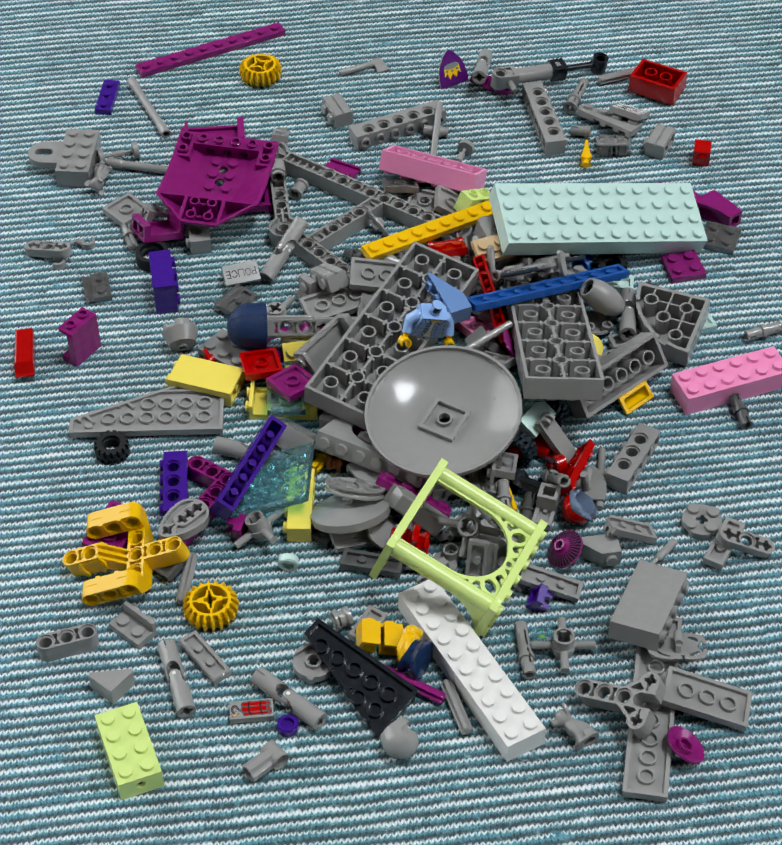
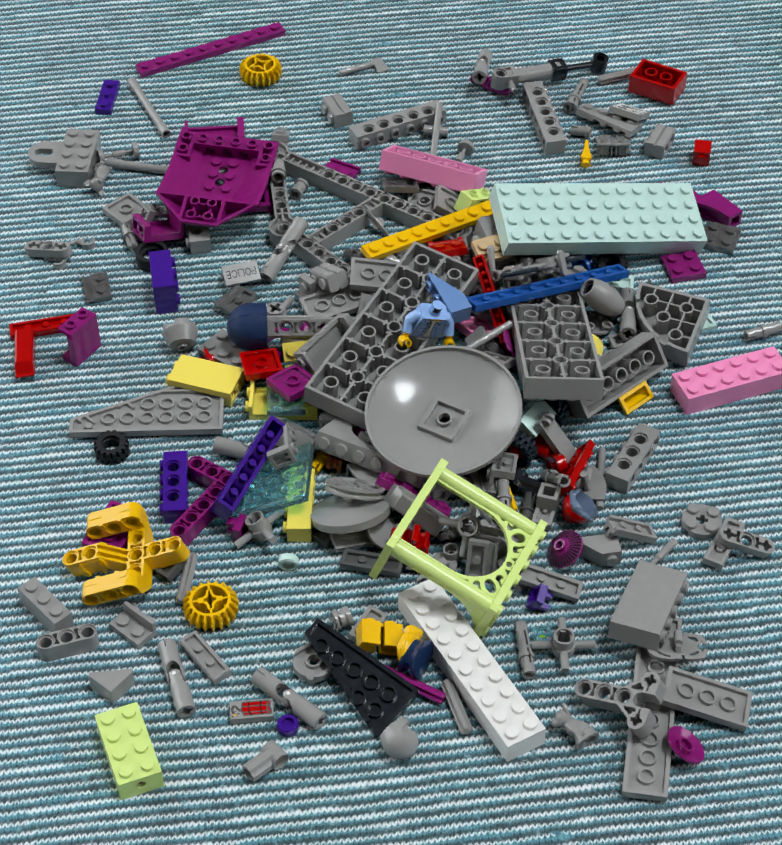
(41, 327): none -> red tile
(45, 605): none -> light grey brick
(178, 513): light grey piece -> none
(285, 454): none -> light grey bracket
(451, 70): dark purple shield -> none
(740, 411): dark grey pin -> none

